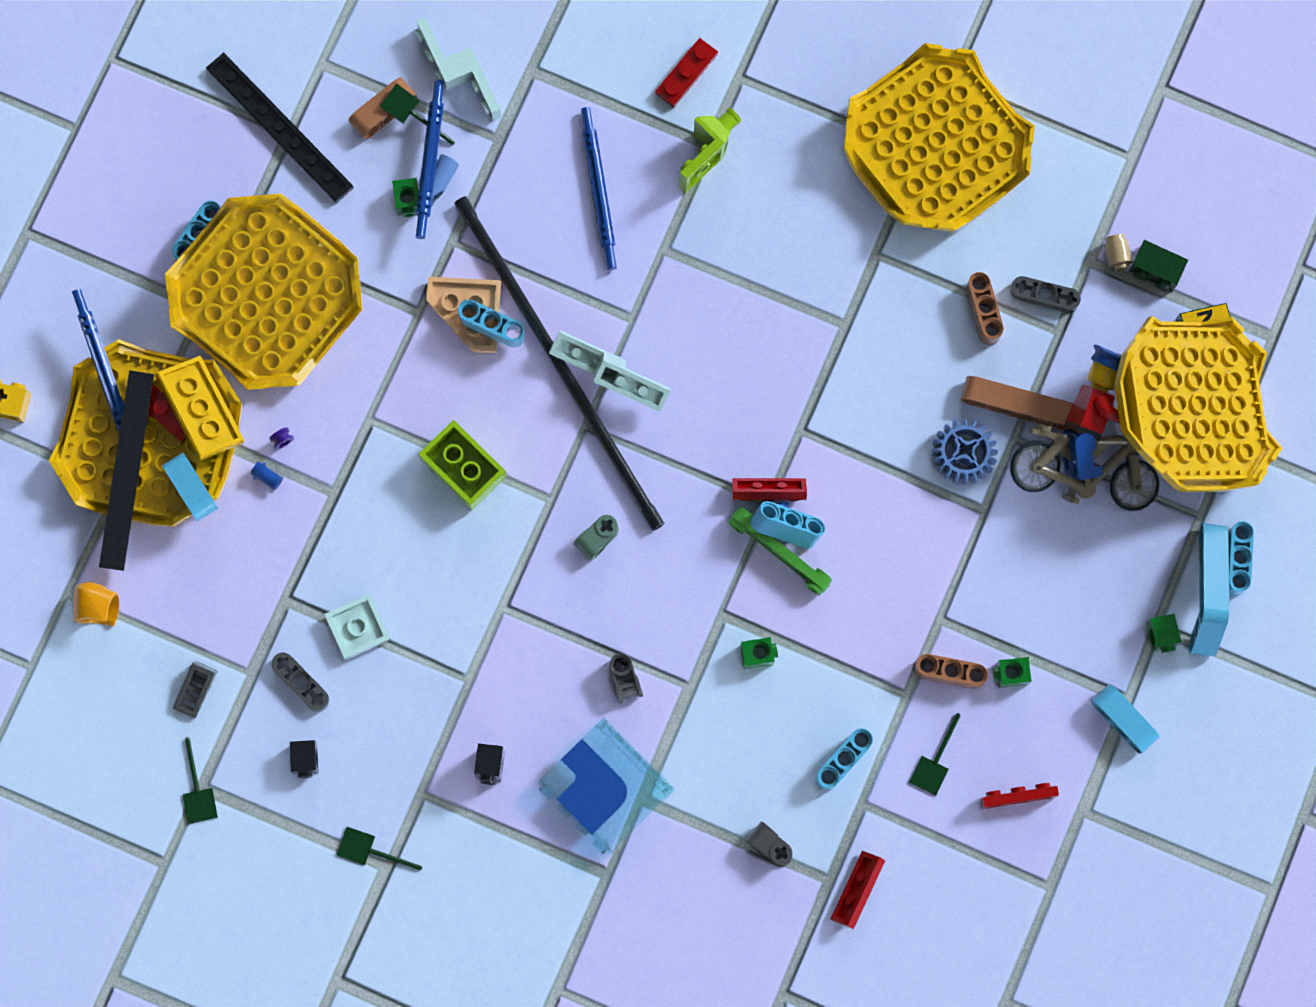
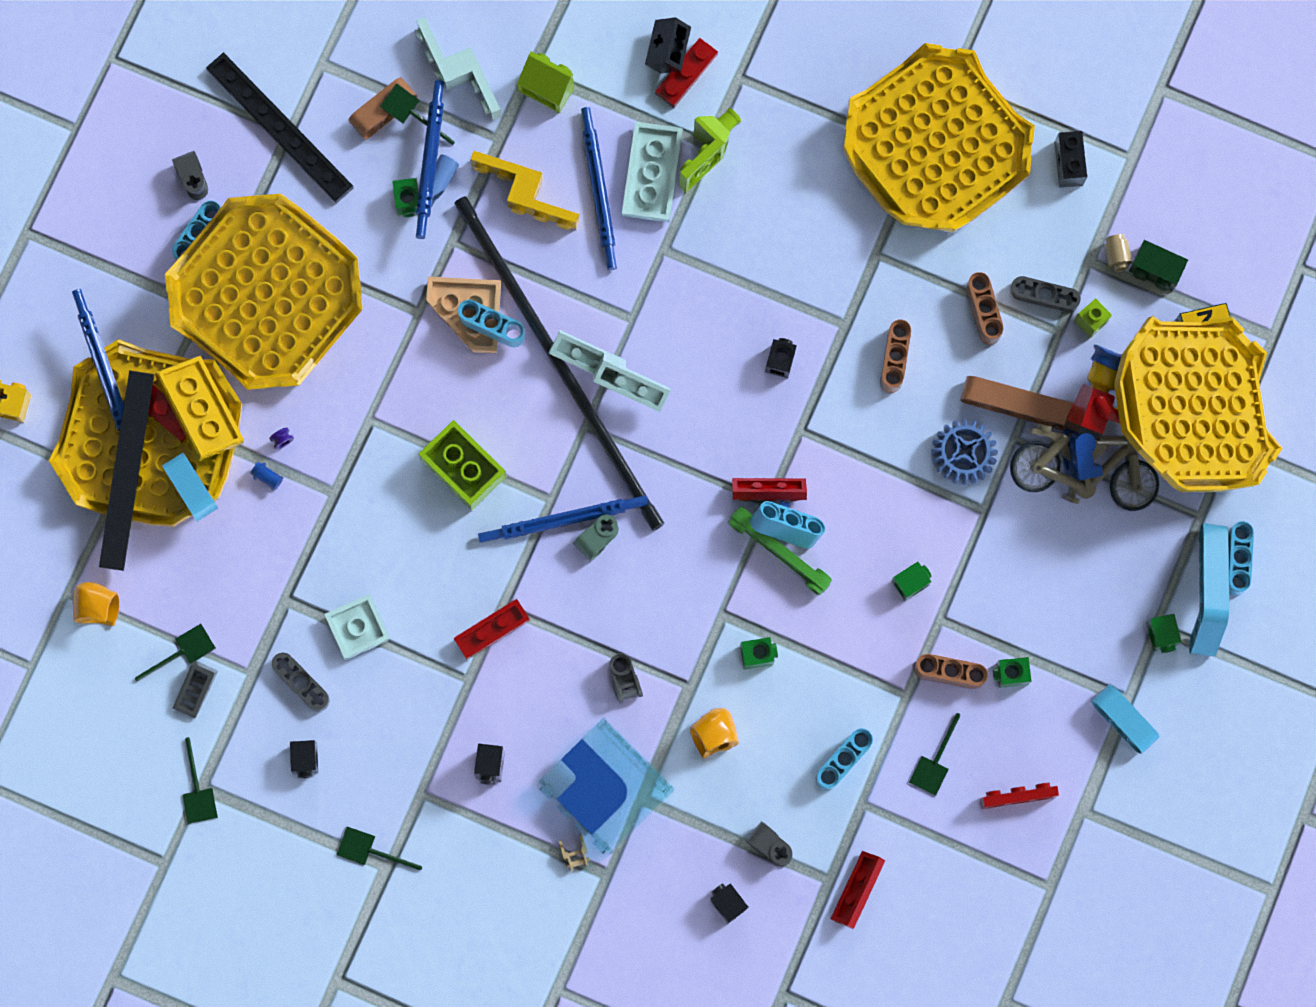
(190, 173): none -> dark grey piece
(193, 644): none -> dark green piece
(491, 629): none -> red plate
(524, 190): none -> yellow bracket
(546, 81): none -> lime slope
(562, 519): none -> blue axle
(583, 850): none -> tan piece
(652, 172): none -> light aqua plate
(668, 45): none -> black brick
(714, 732): none -> light orange piece
(728, 902): none -> black brick
(777, 367): none -> black brick
(893, 367): none -> nougat beam
(912, 580): none -> green brick
(1070, 159): none -> black brick
(1093, 318): none -> lime brick

